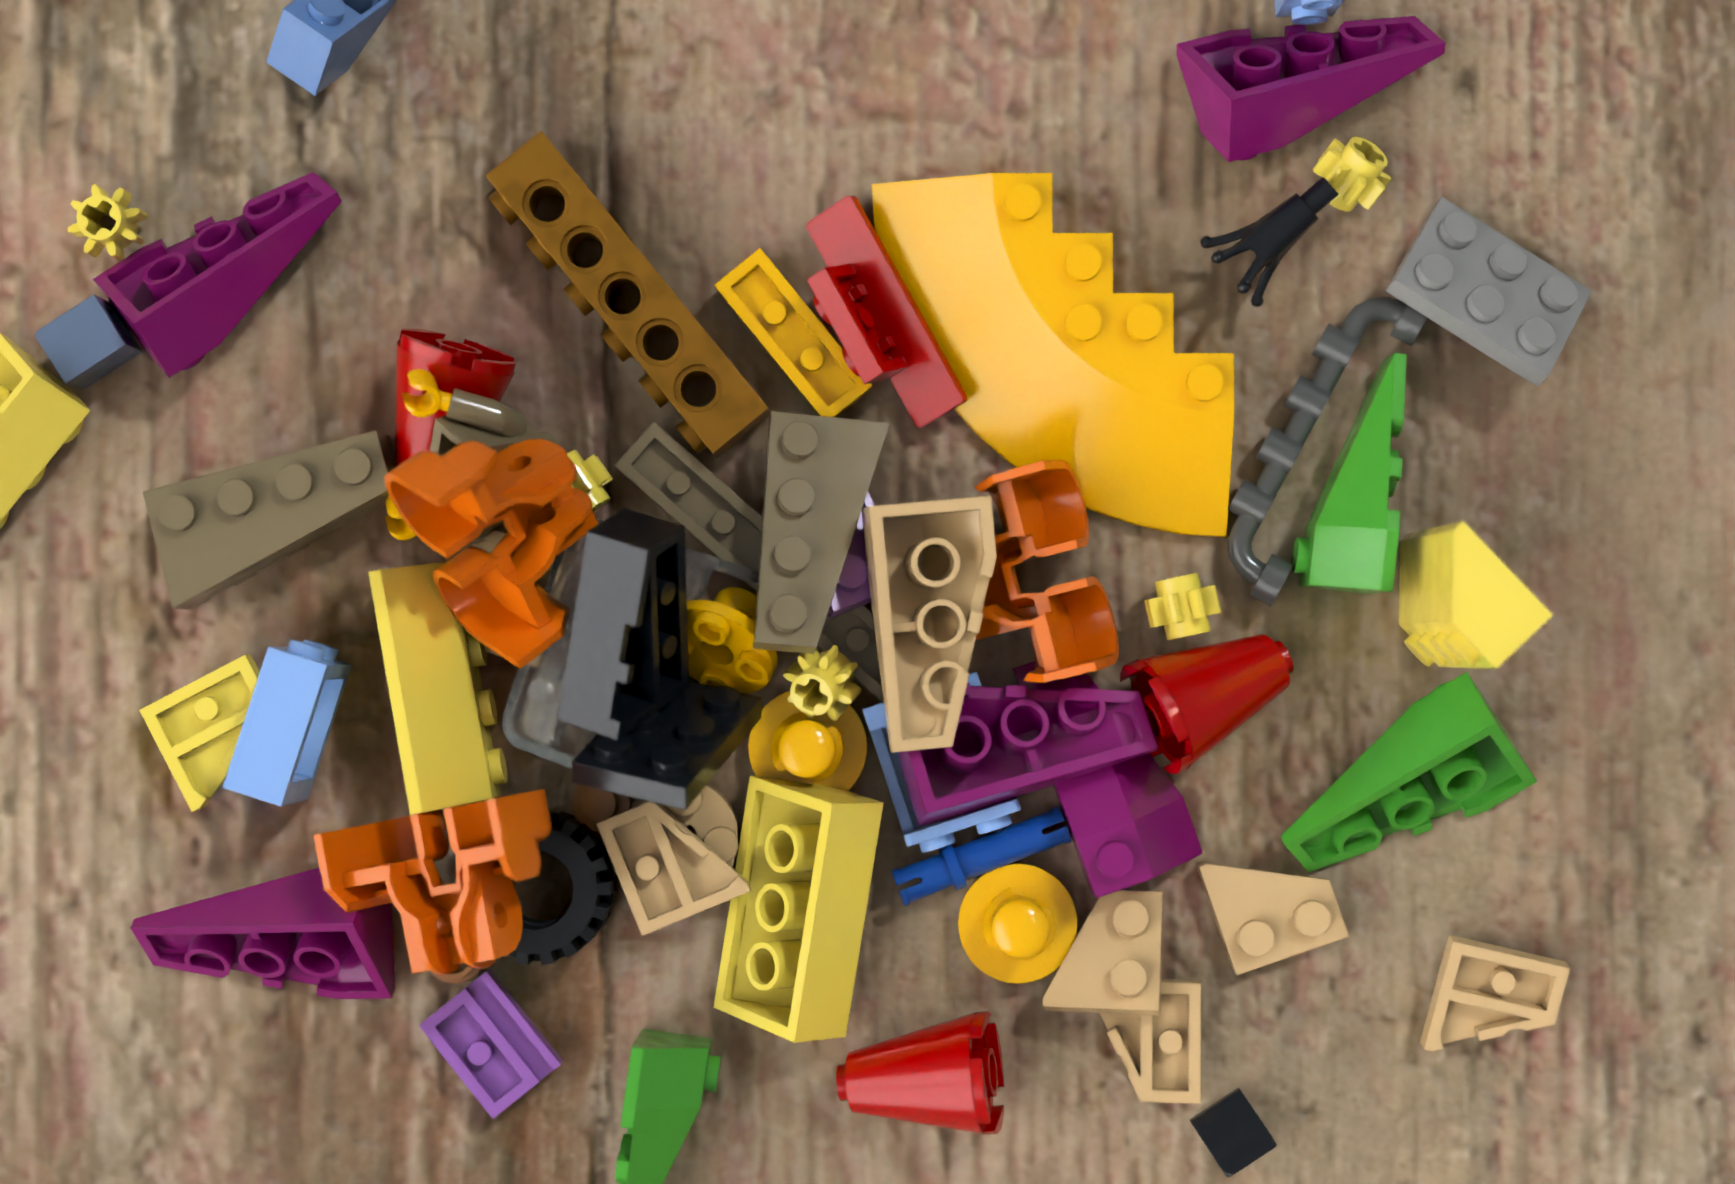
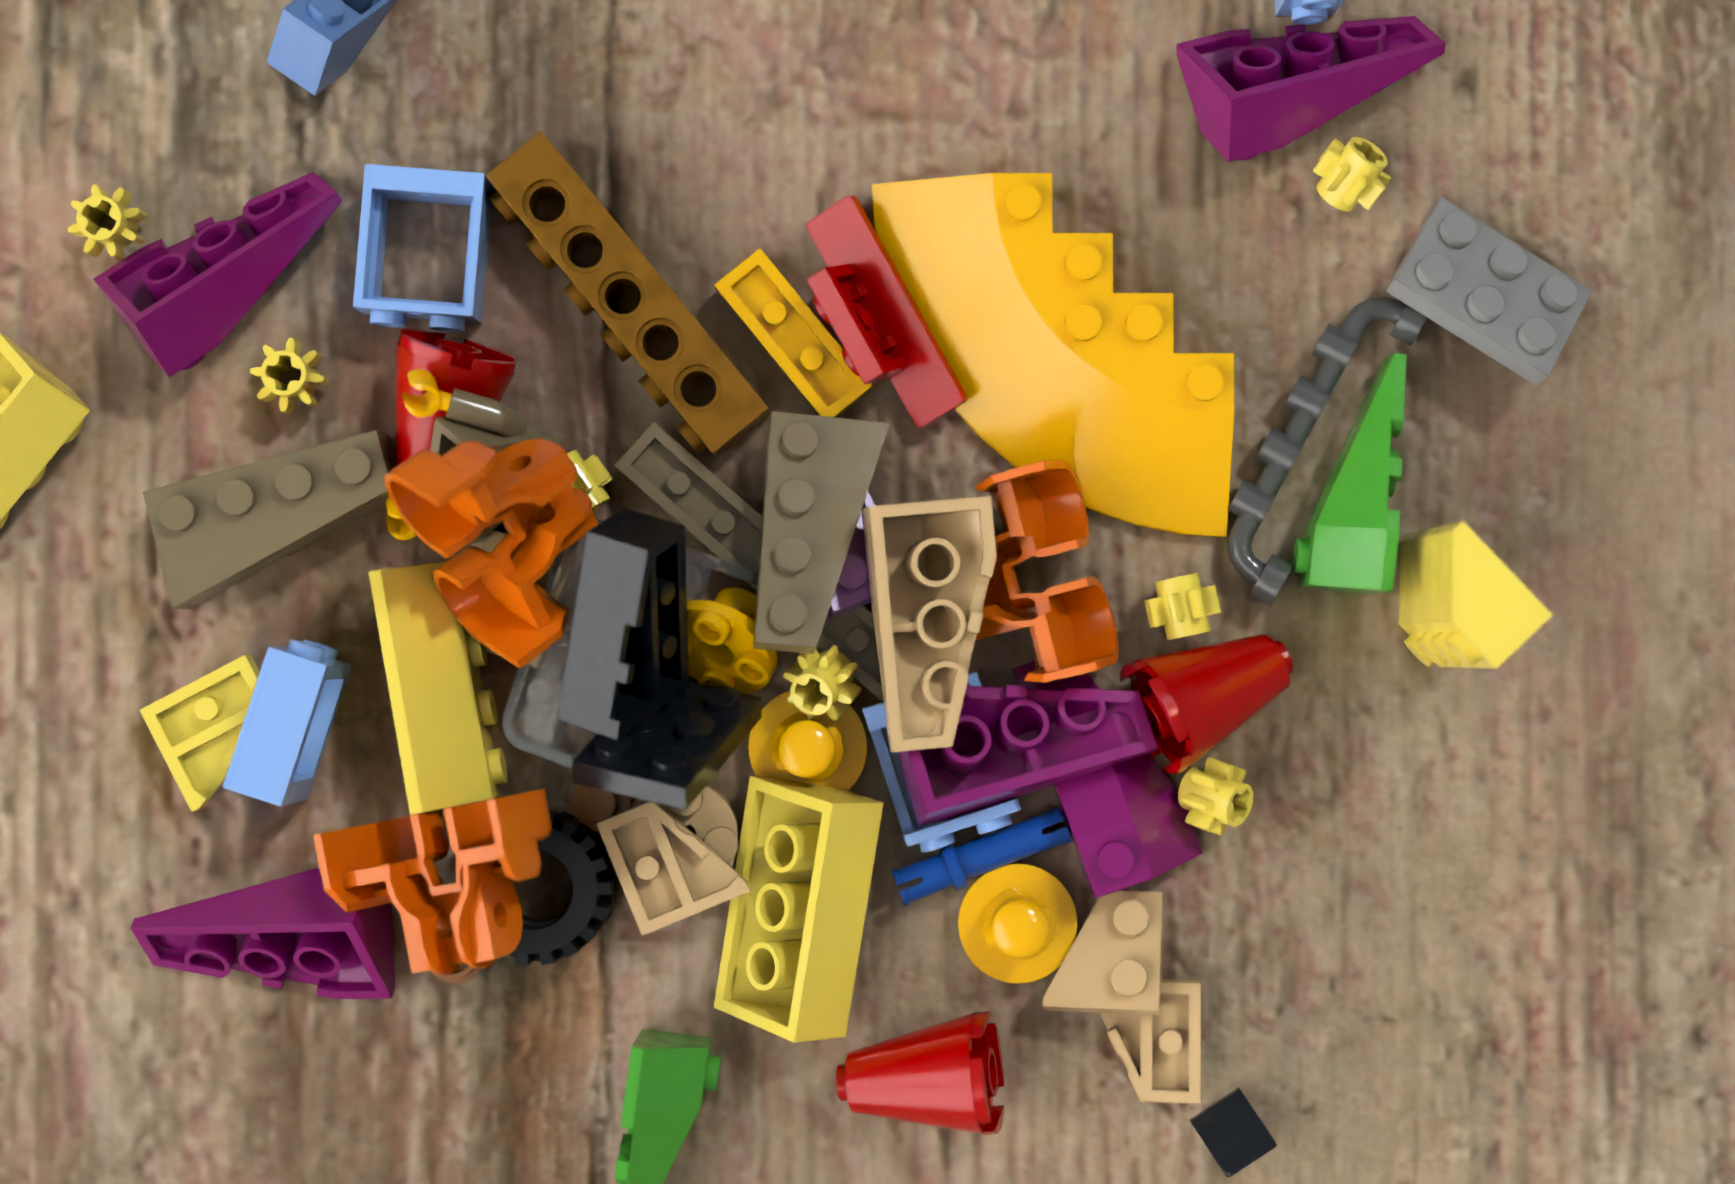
(87, 342): sand blue panel -> none
(283, 362): none -> light yellow gear
(430, 186): none -> light blue window
(491, 1043): medium lavender plate -> none
(1215, 796): none -> light yellow gear
(1270, 913): tan wing -> none
(1273, 235): black piece -> none
(1429, 763): bright green wedge -> none
(1490, 991): tan wing -> none

